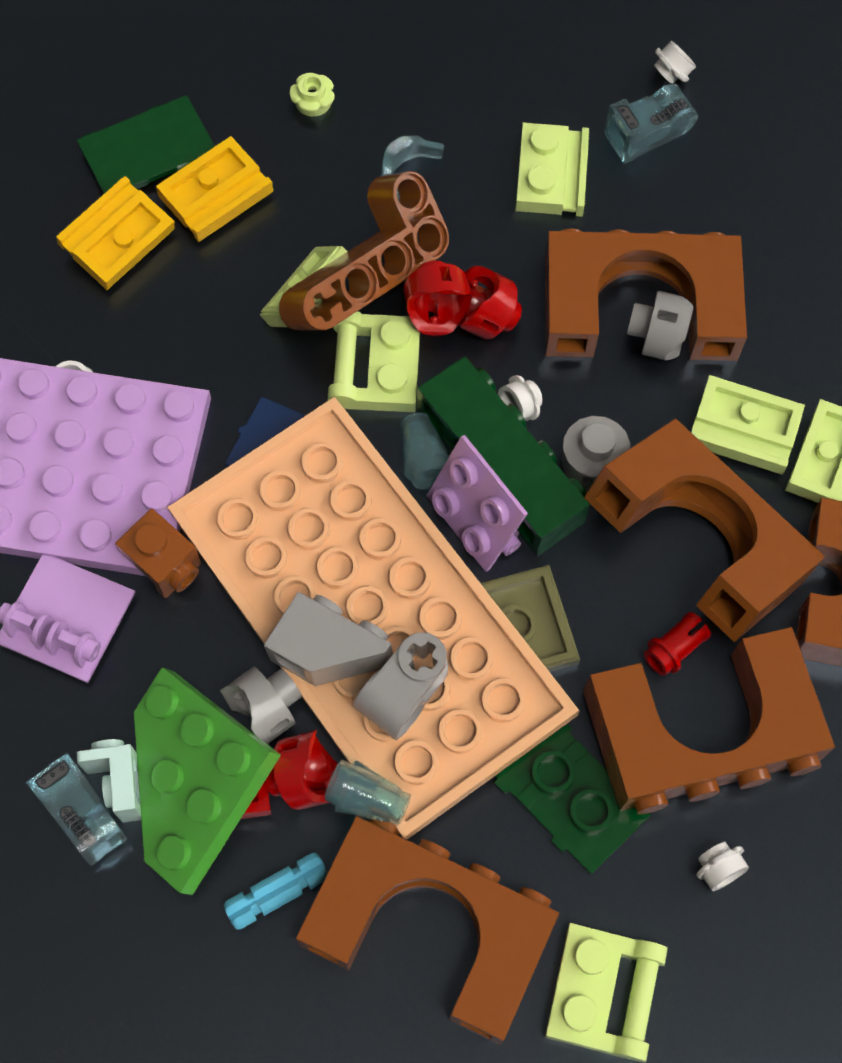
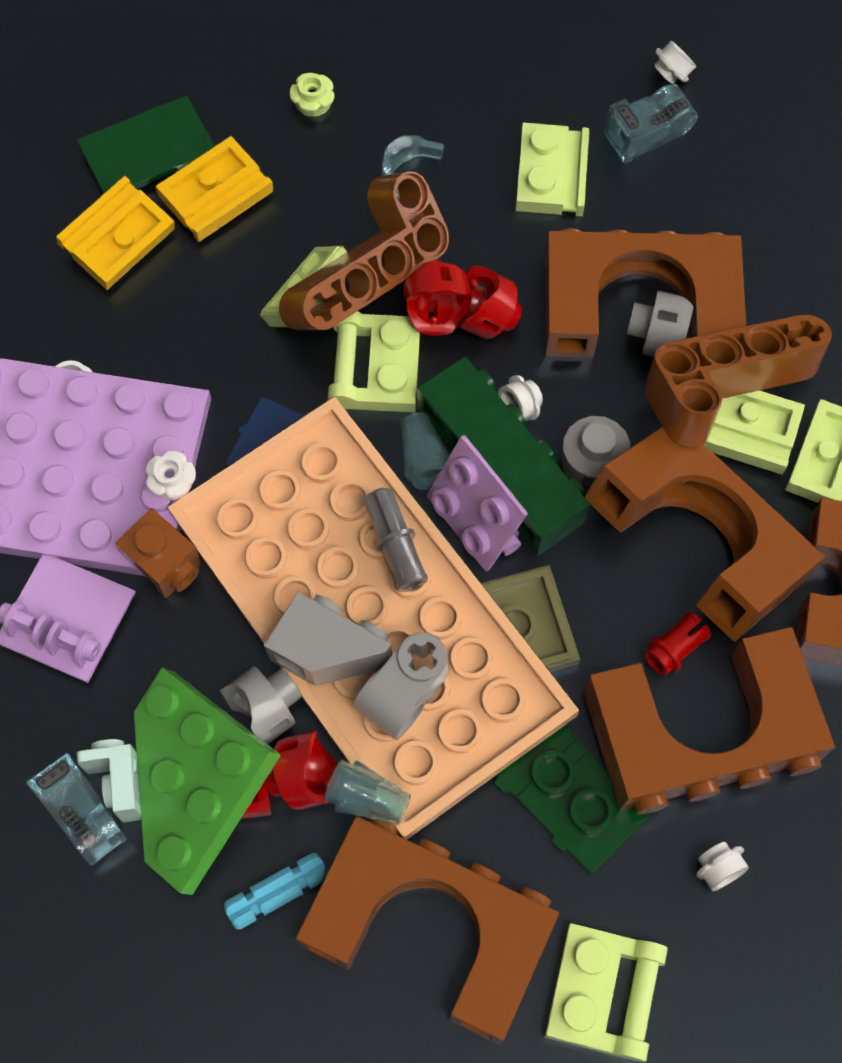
(173, 487): none -> white plate
(395, 539): none -> flat silver axle
(698, 372): none -> dark orange beam

